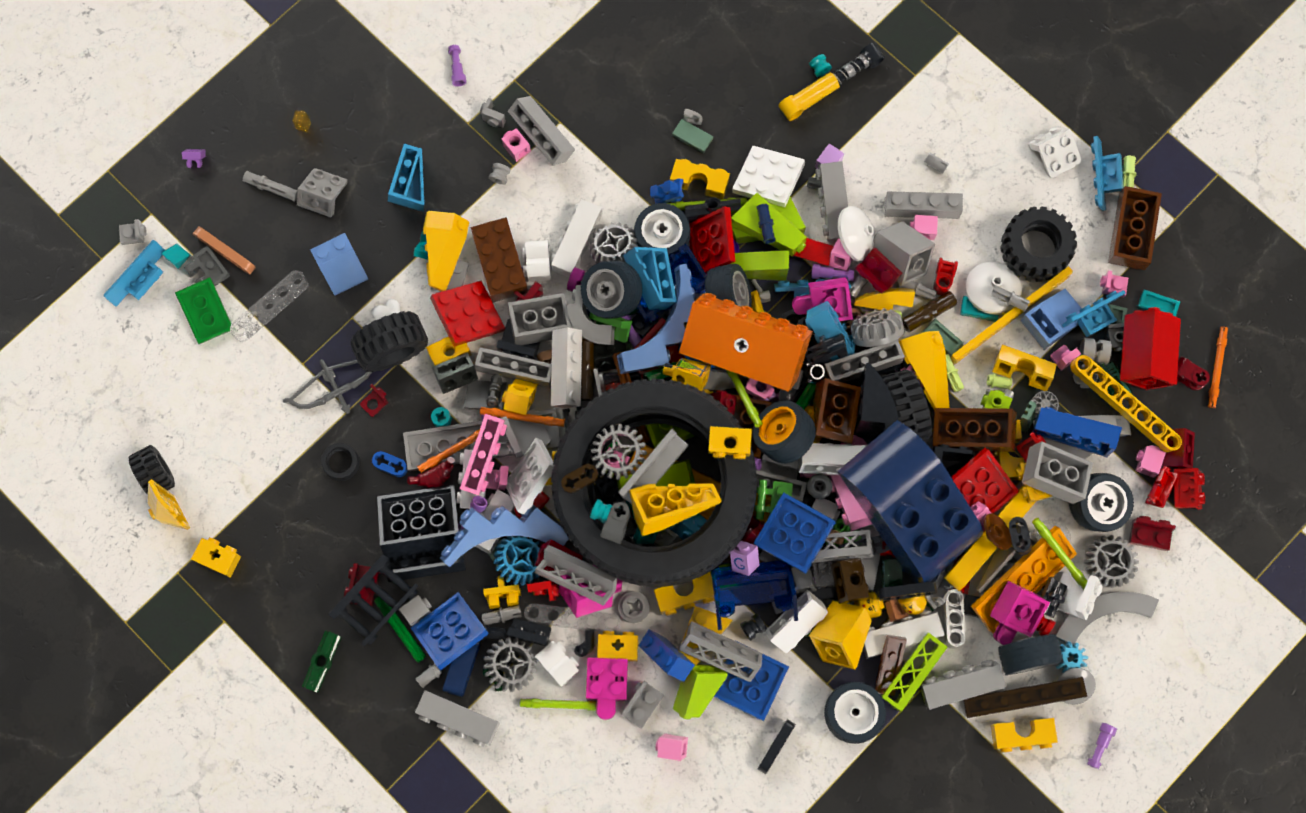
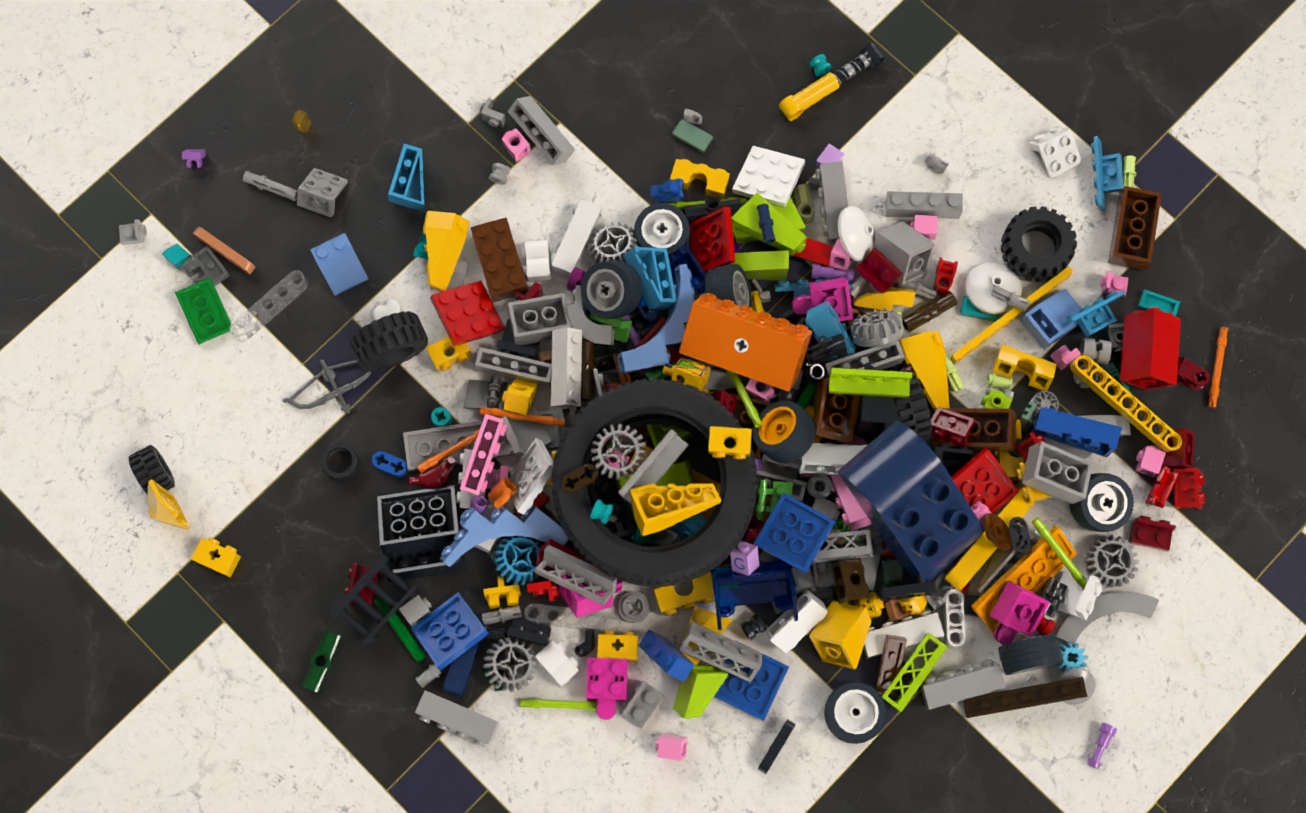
(137, 276): dark azure bracket -> none
(377, 394): dark red bracket -> none
(455, 373): pearl dark grey brick -> none
(458, 78): medium lavender piece -> none
(502, 492): none -> orange piece
(615, 526): dark grey piece -> none
(804, 202): none -> olive piece
(869, 382): none -> lime fence
(950, 341): sand green tile -> none
(951, 427): none -> dark red bracket
(1042, 733): yellow arch -> none
(1119, 313): sand green tile -> none

